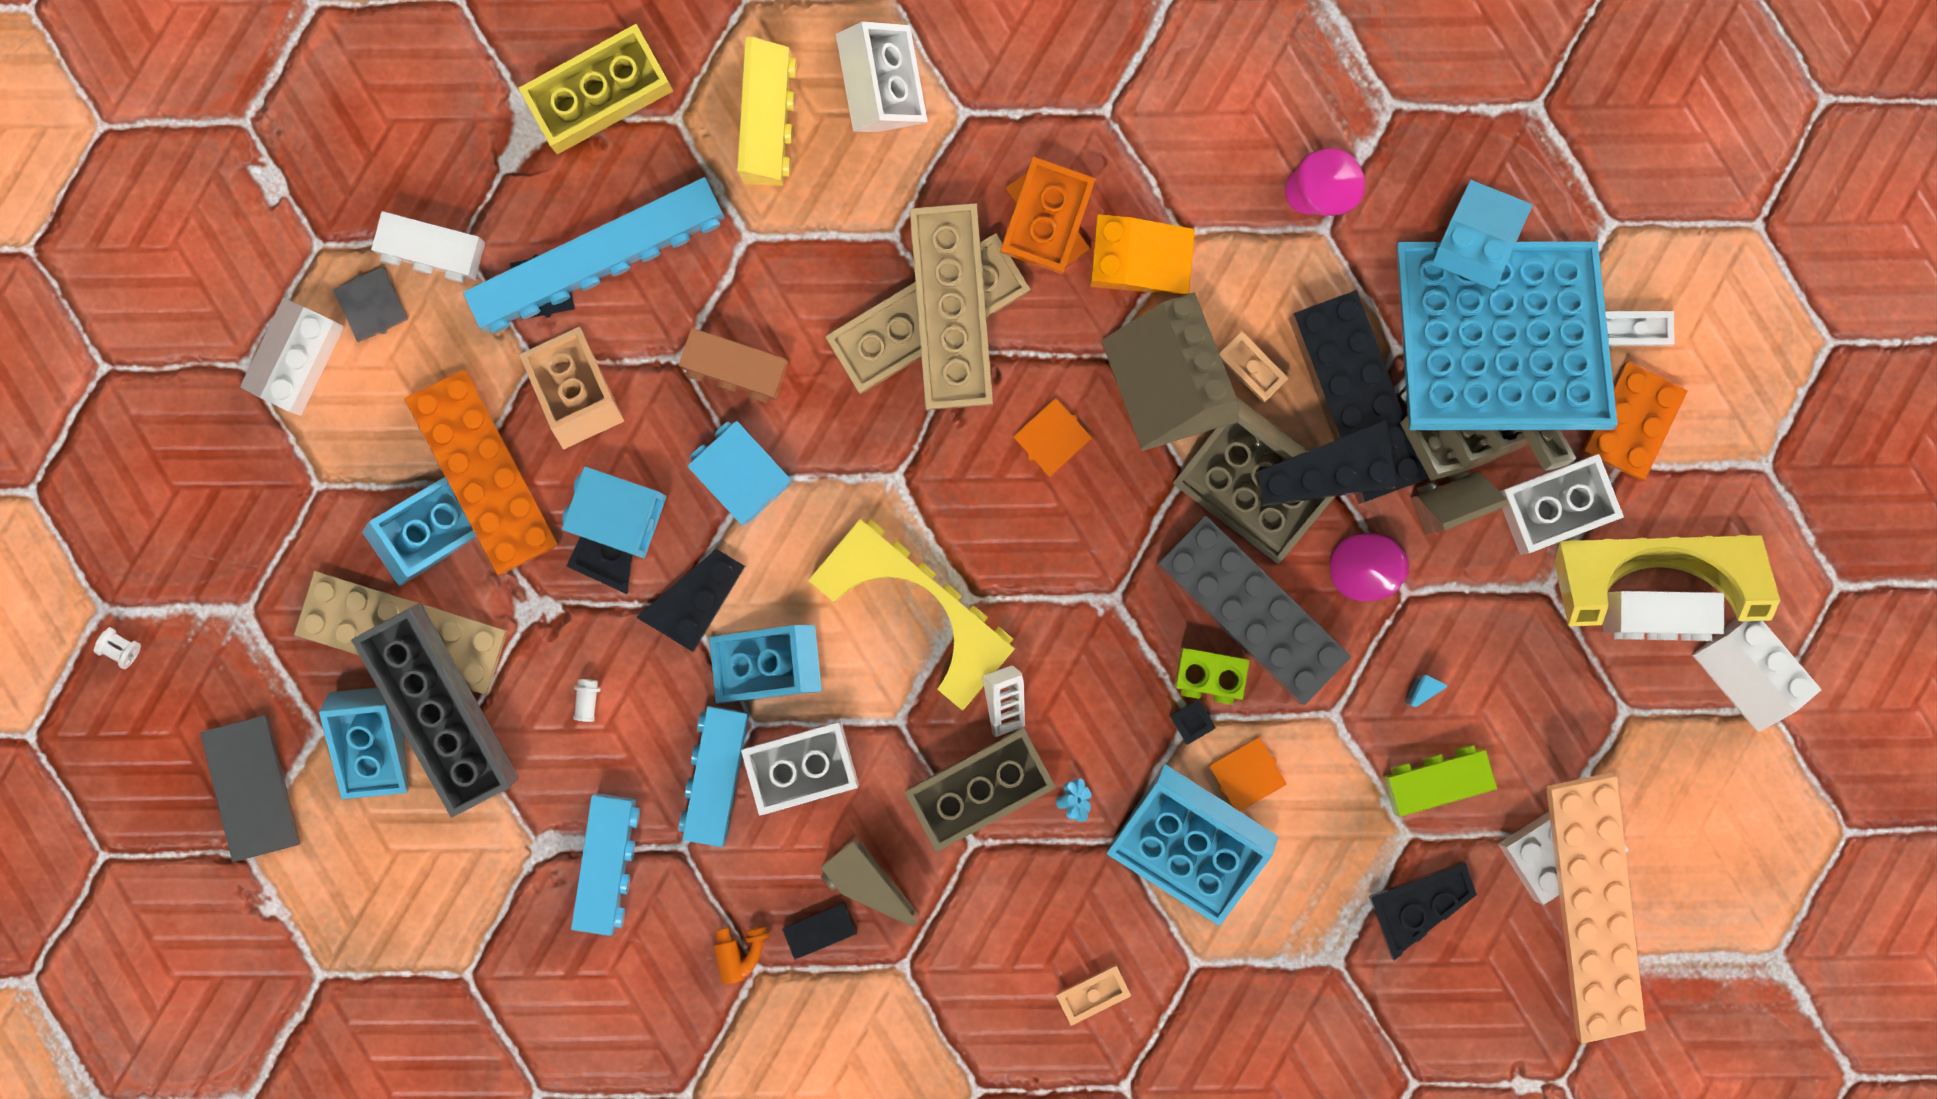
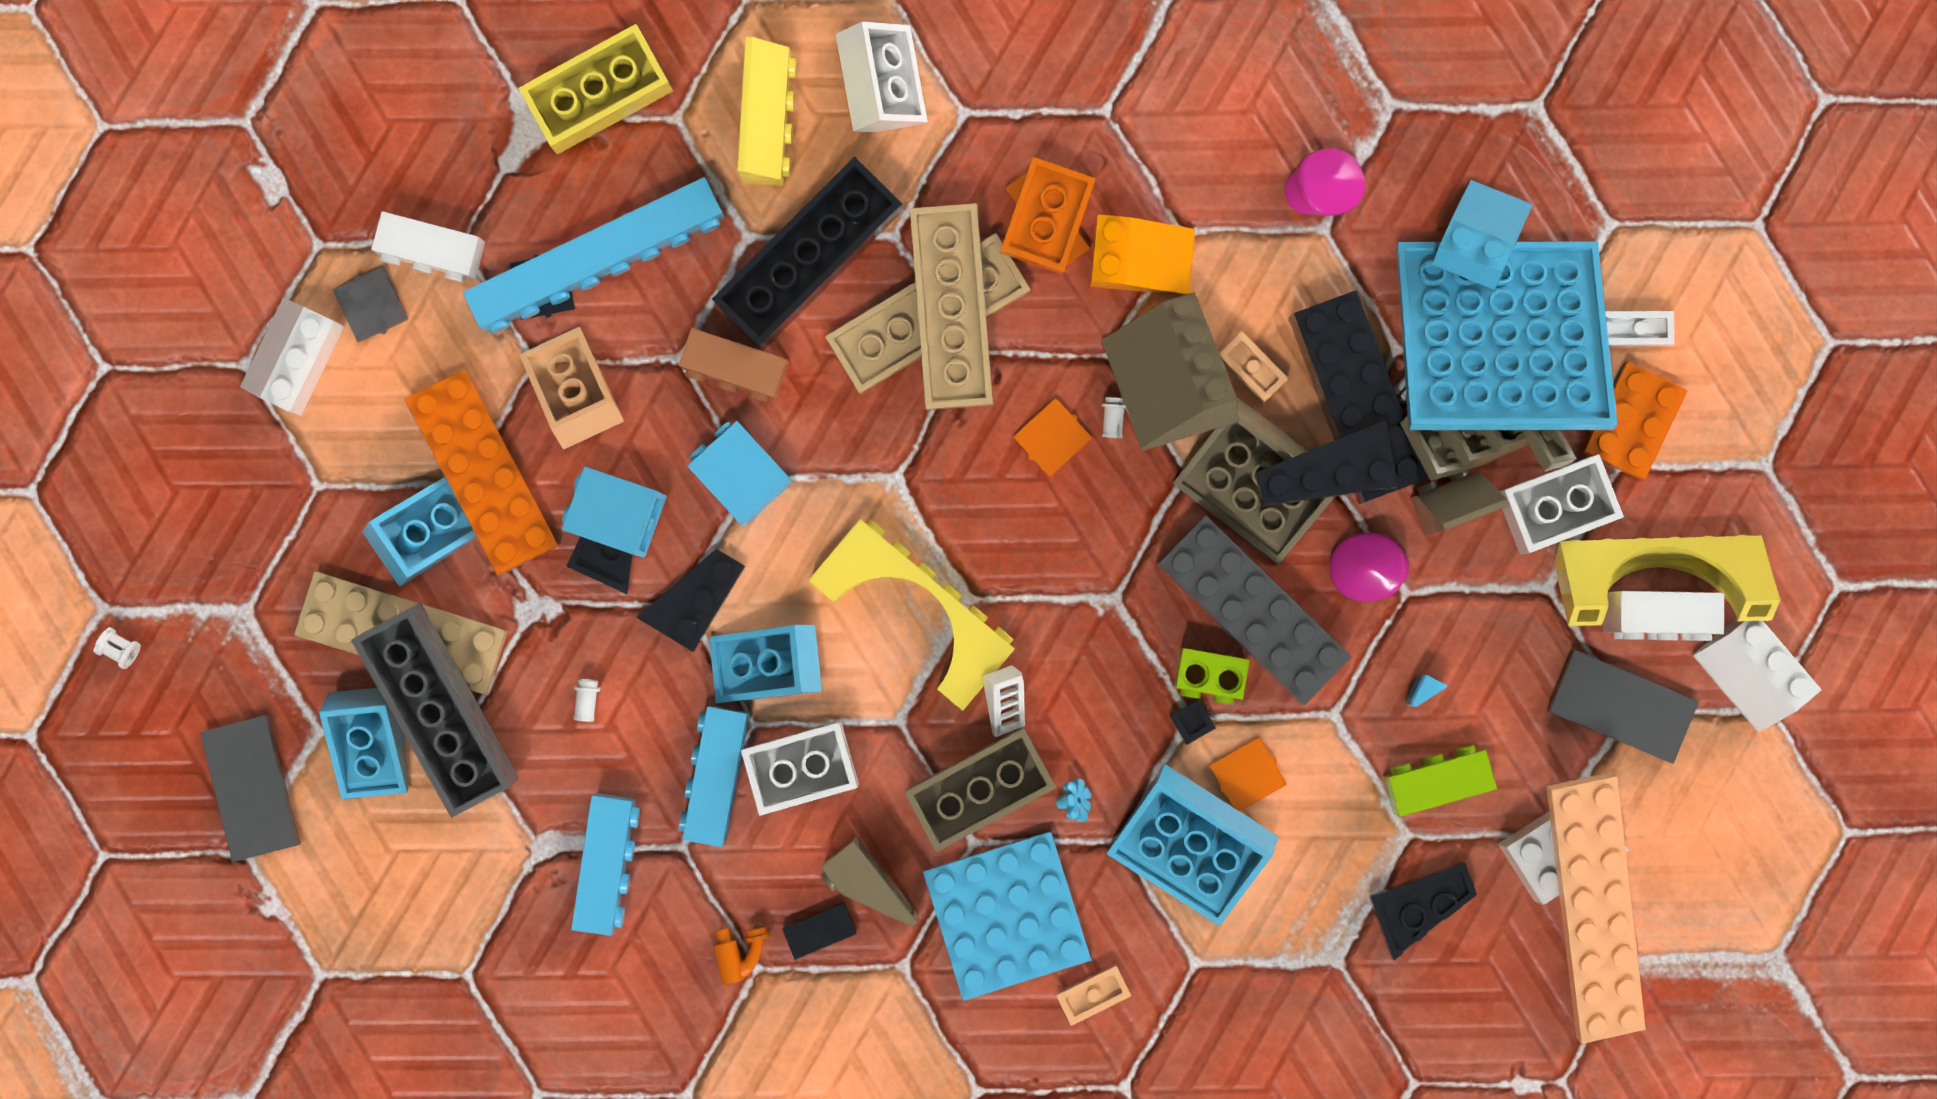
(808, 253): none -> black brick
(1006, 915): none -> medium azure plate
(1113, 417): none -> white pin
(1622, 706): none -> dark grey tile

